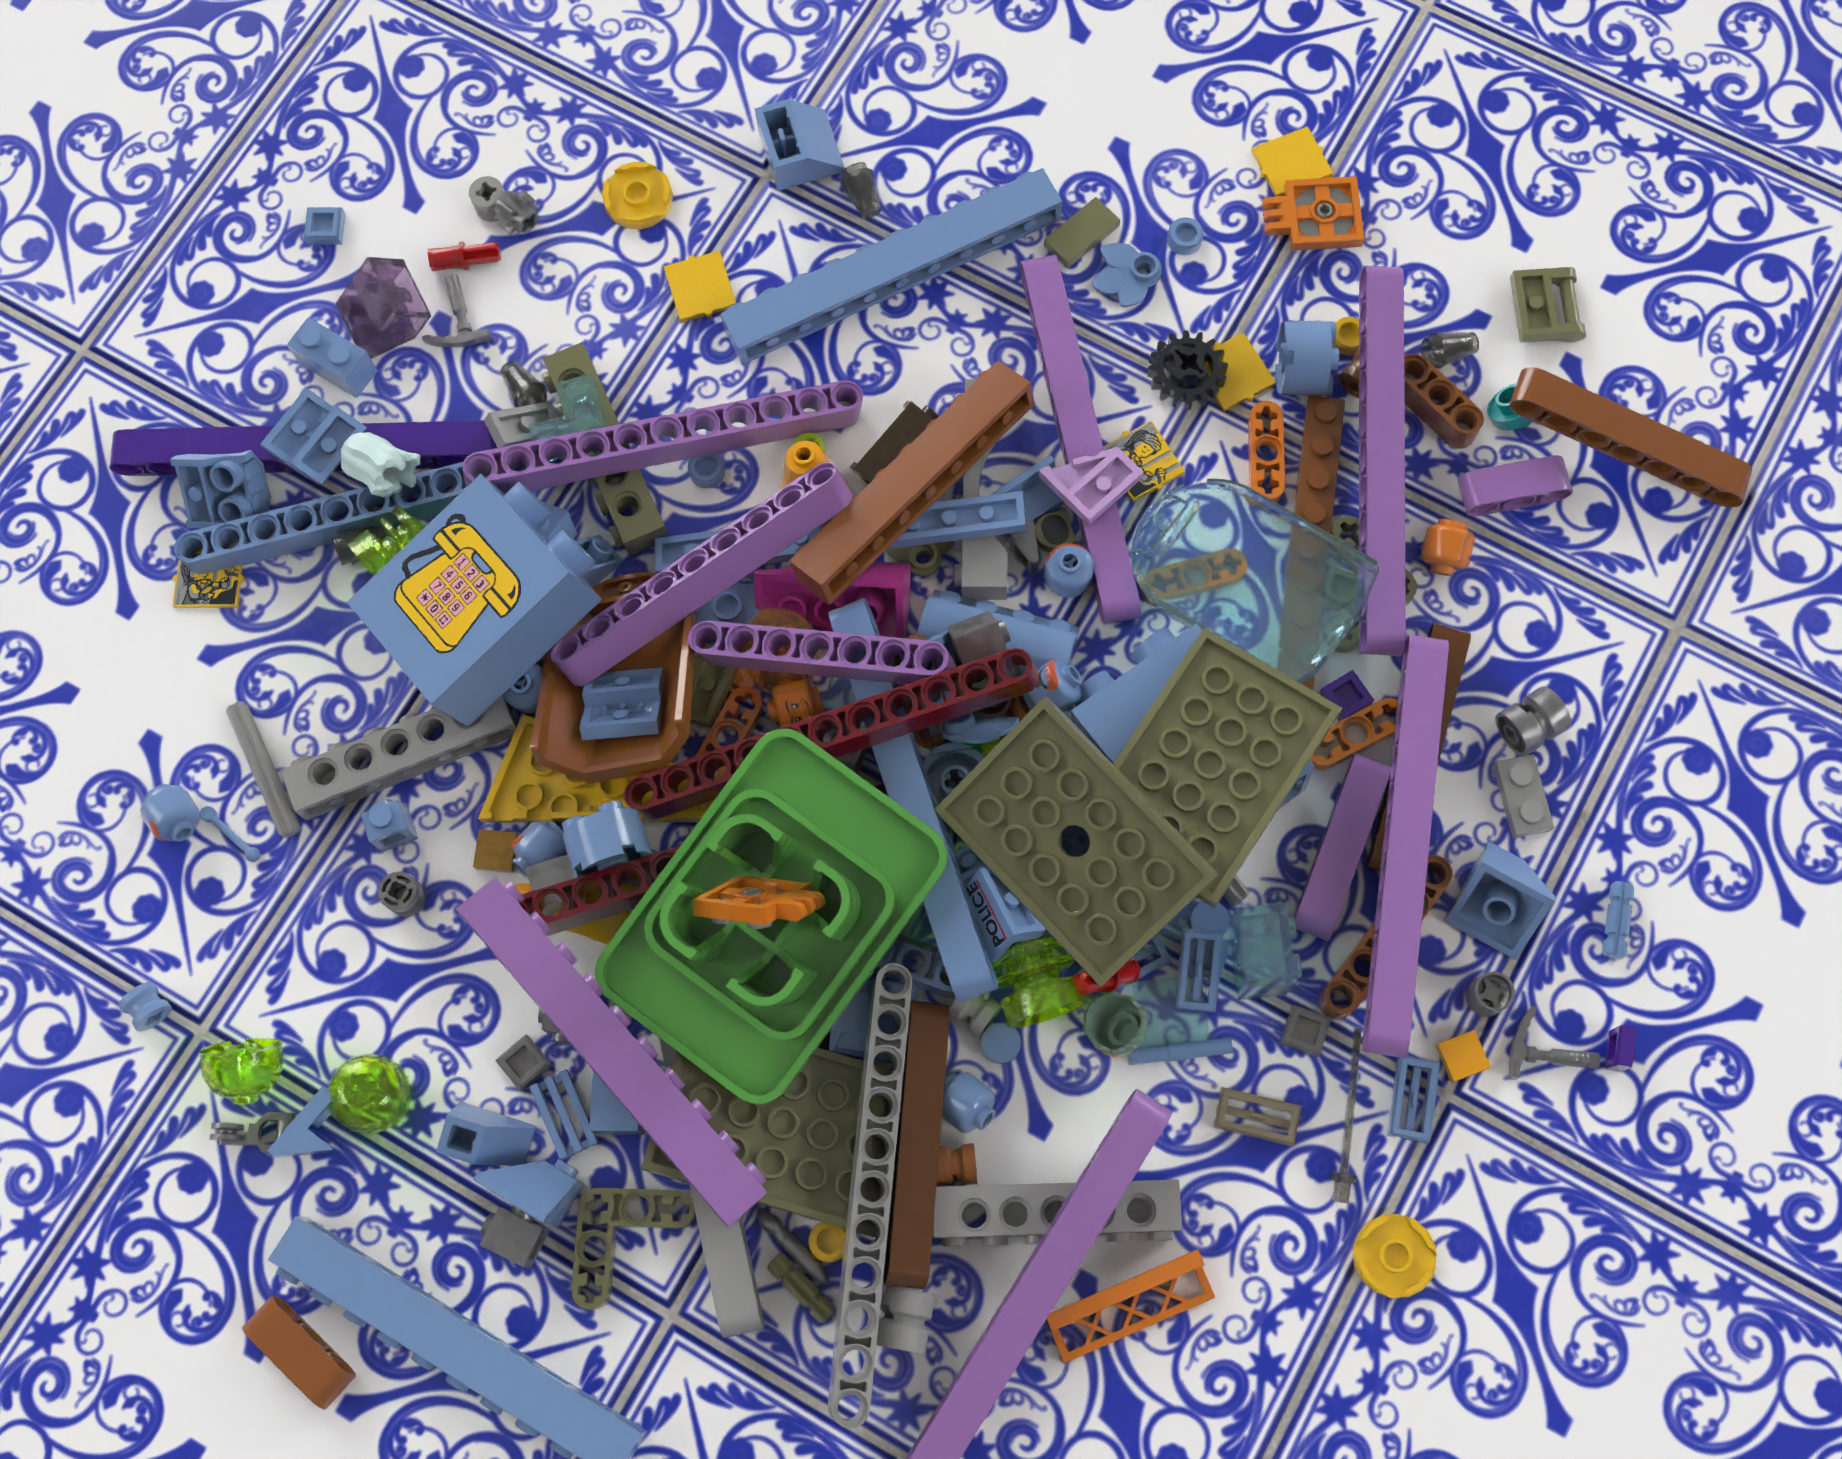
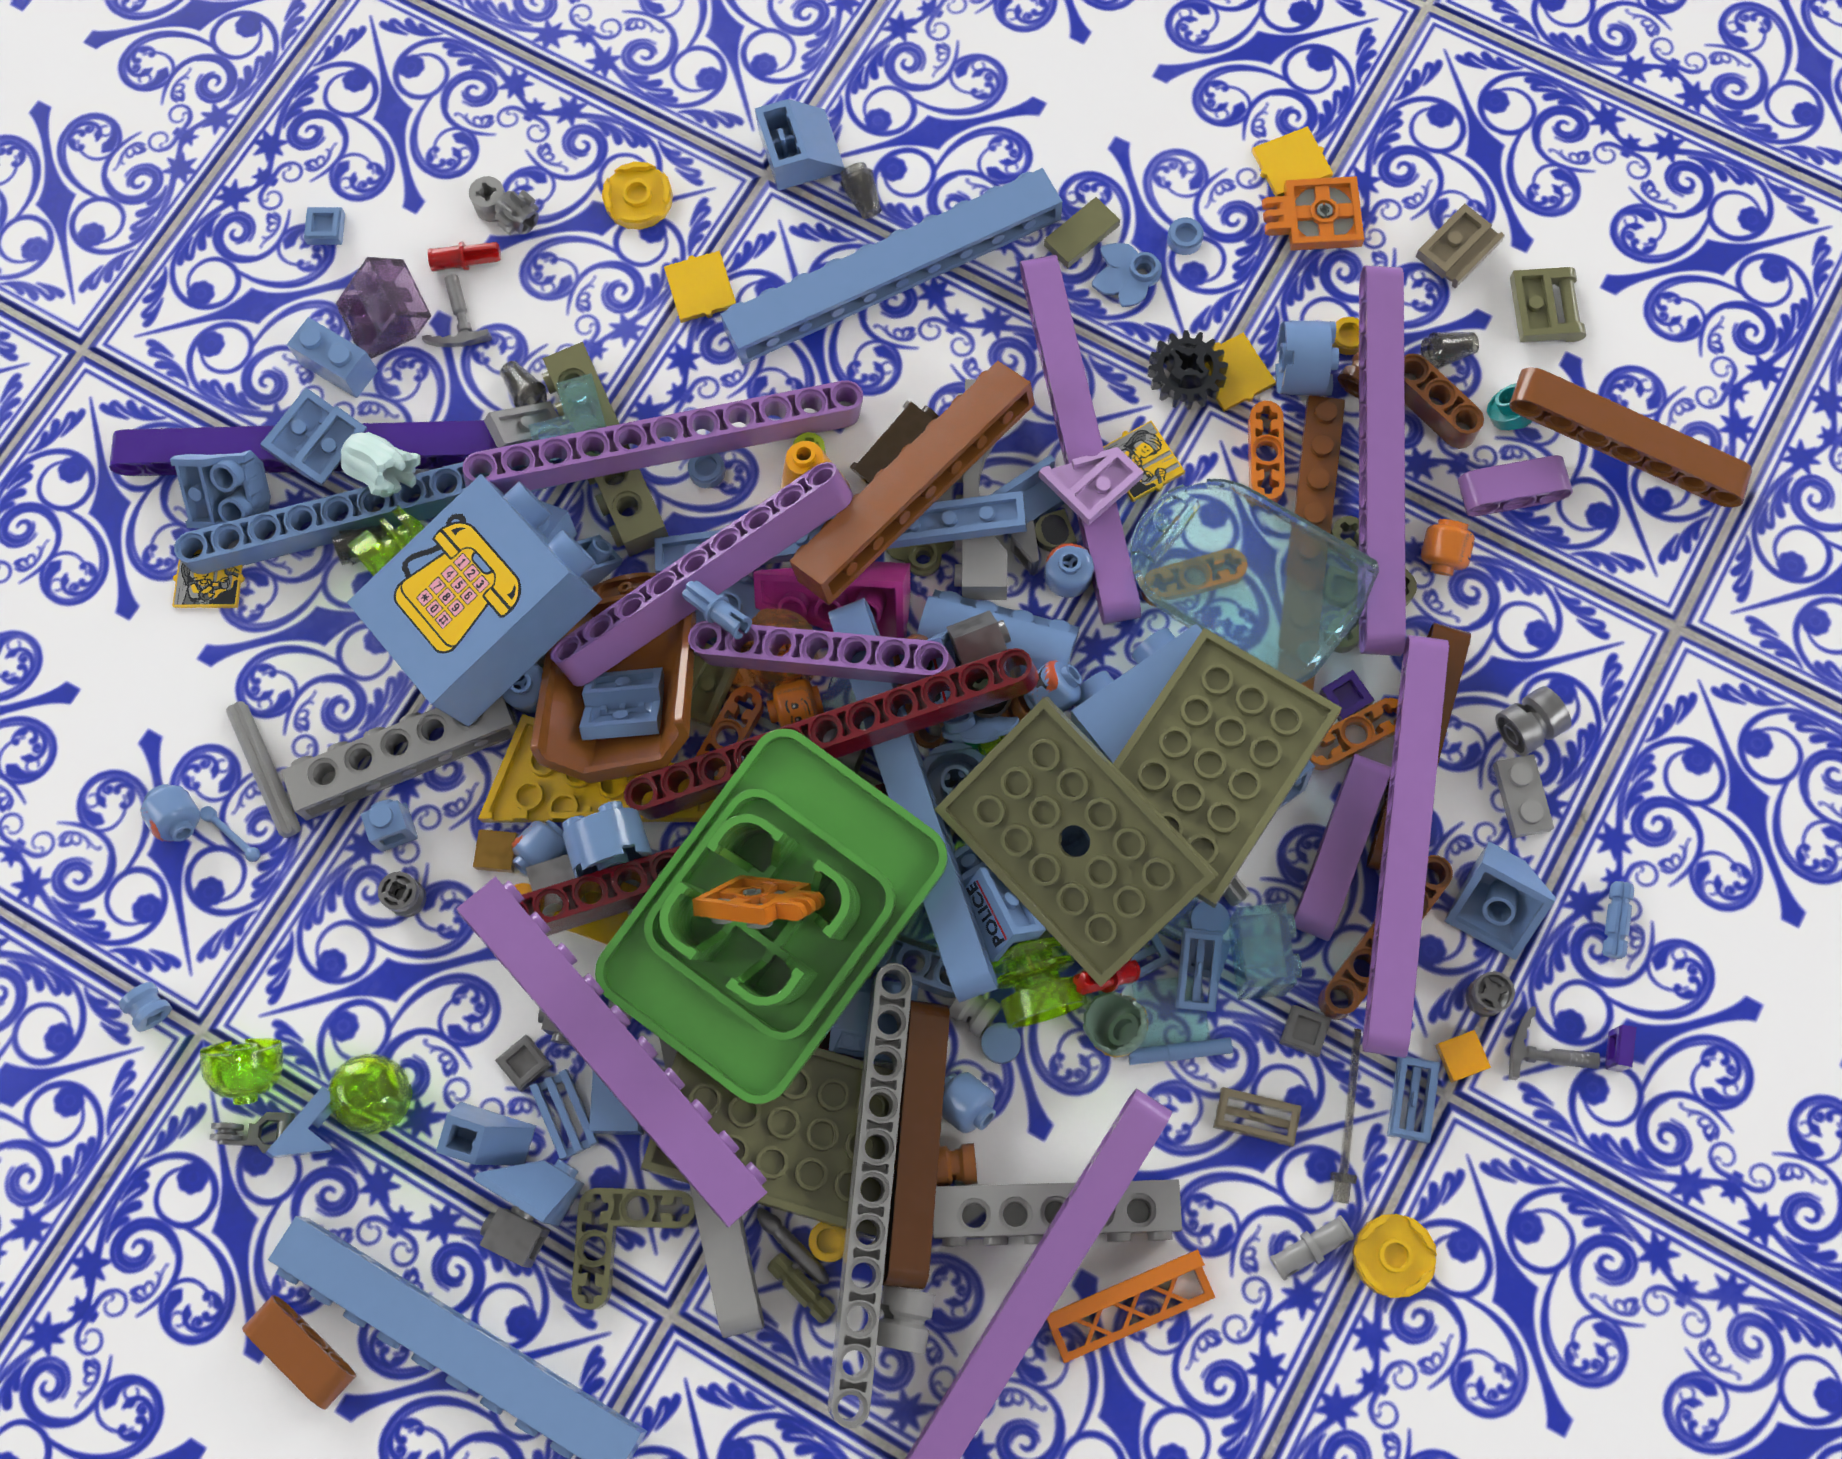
(717, 609): none -> medium blue axle
(1312, 1247): none -> light grey pin
(1459, 245): none -> dark tan plate

